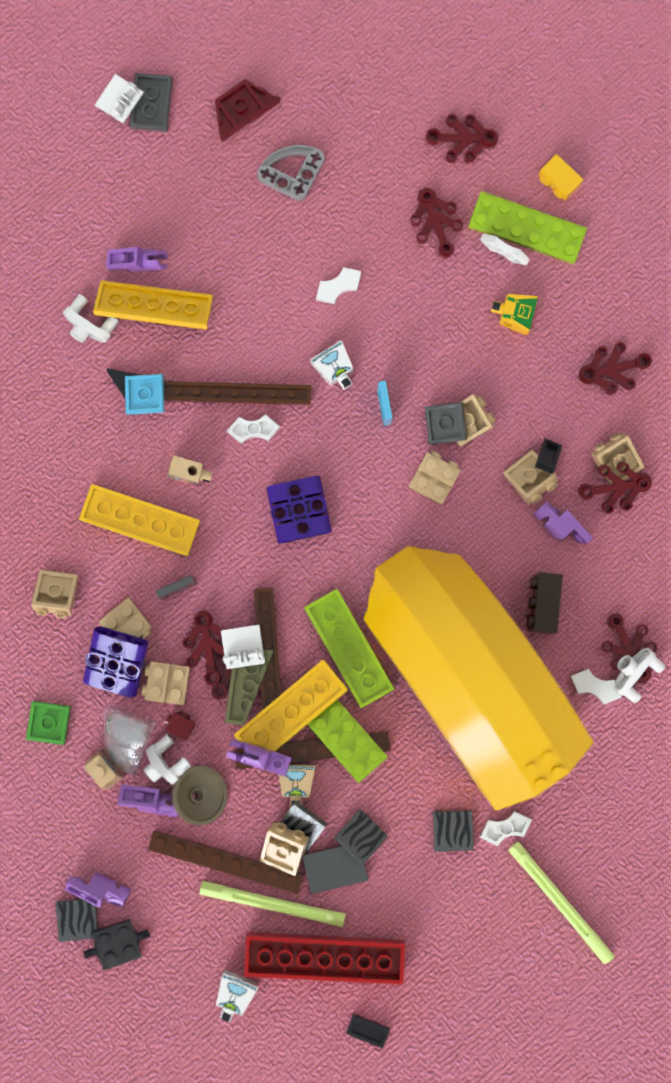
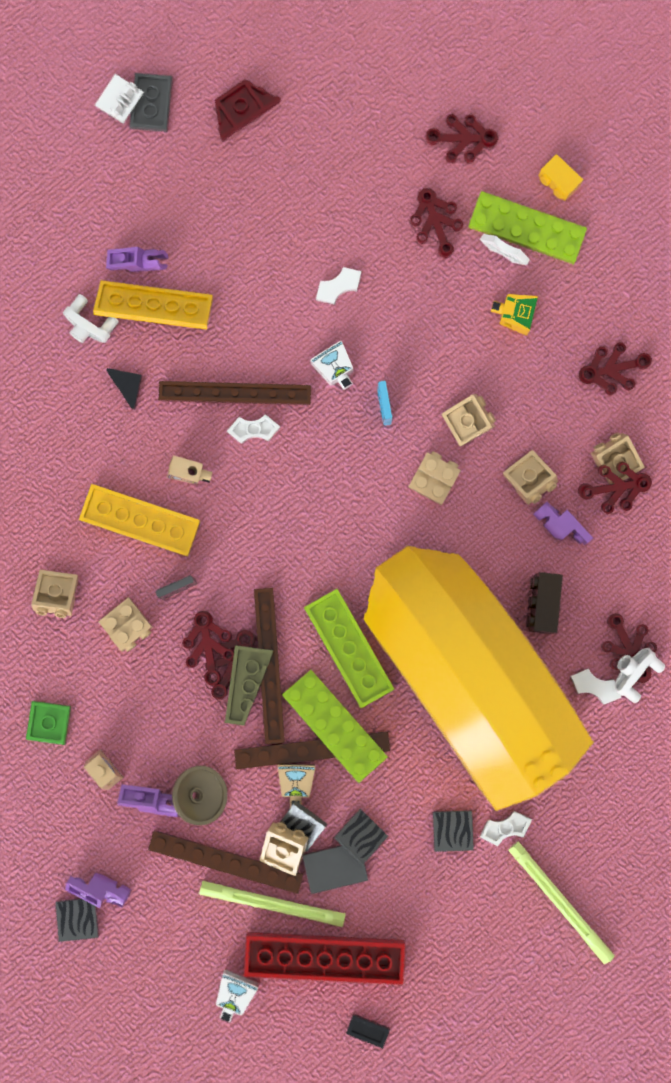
(99, 670): dark purple connector -> none
(116, 944): black plate -> none
(126, 738): clear brick -> none
(144, 394): medium azure tile -> none
(158, 767): white connector -> none
(166, 683): tan plate -> none
(180, 725): dark red brick -> none
(242, 647): white hinge -> none
(260, 757): medium lavender plate -> none
(281, 493): dark purple connector -> none
(293, 183): light grey beam -> none
(294, 708): yellow plate -> none
(446, 423): dark grey tile -> none
(548, 456): black tile -> none

